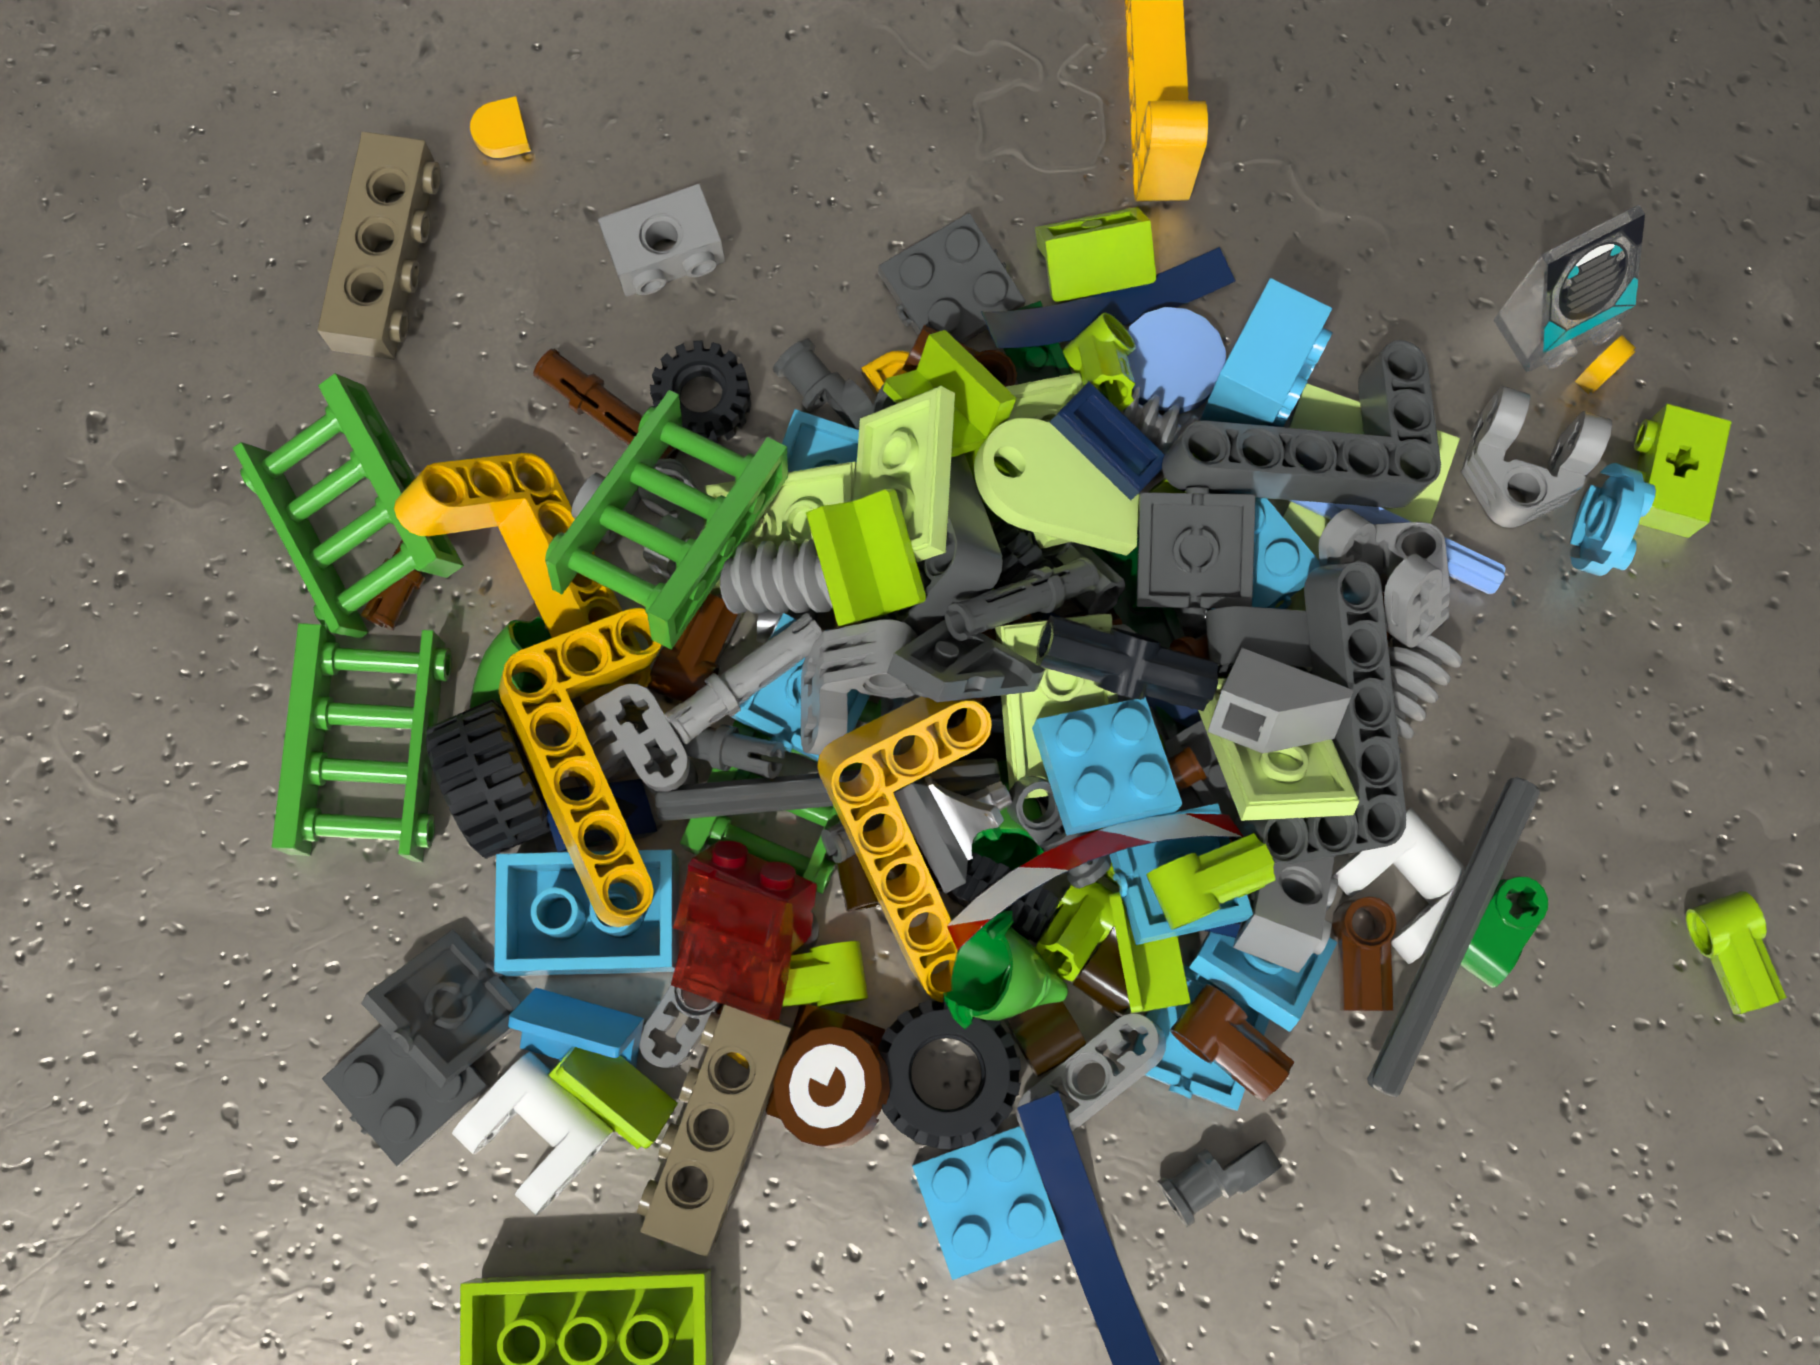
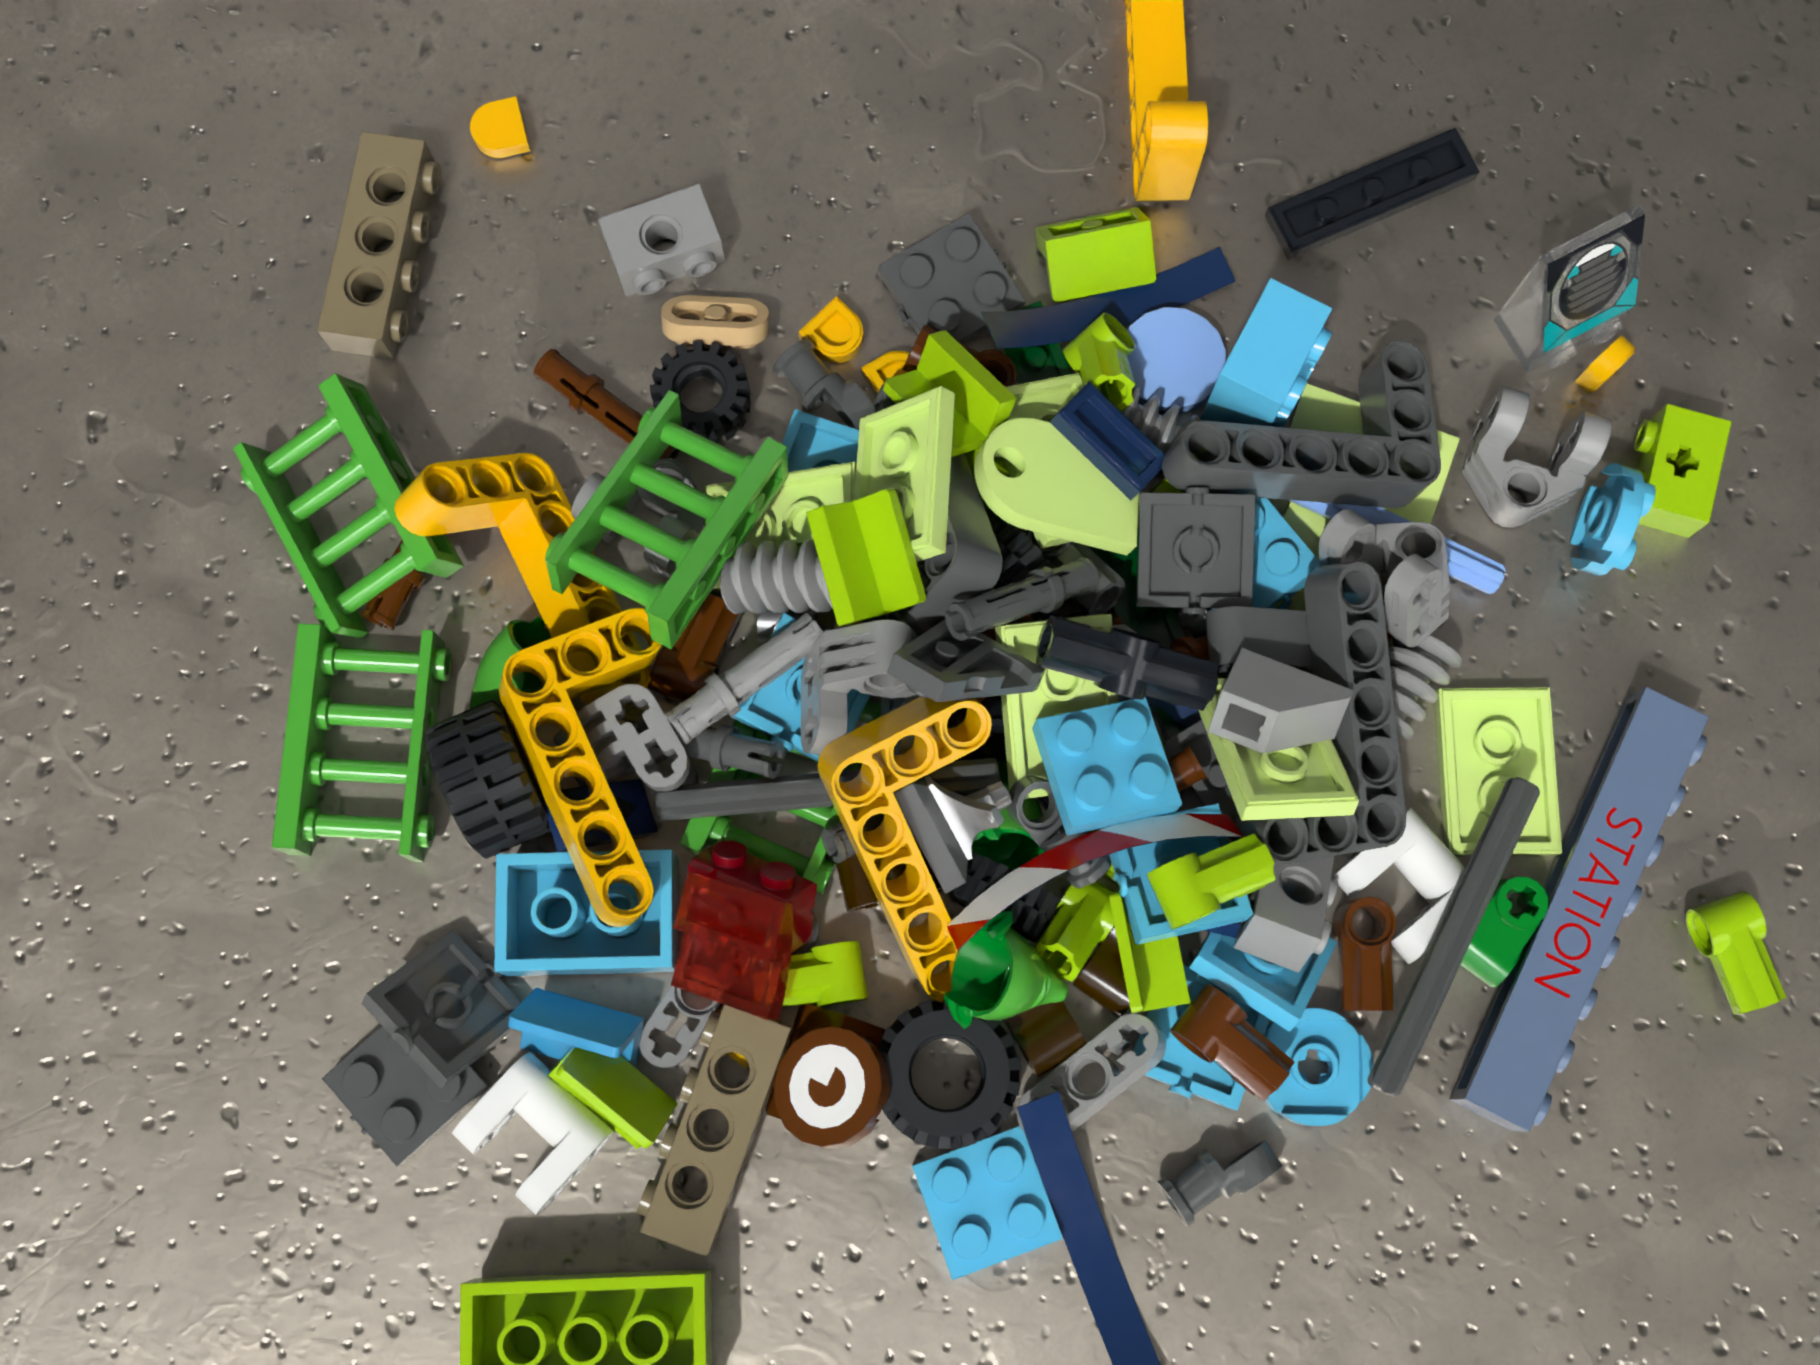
(715, 319): none -> tan plate
(835, 333): none -> yellow tile
(1337, 1090): none -> medium azure plate
(1371, 193): none -> black tile
(1481, 745): none -> yellowish green tile
(1588, 894): none -> sand blue brick

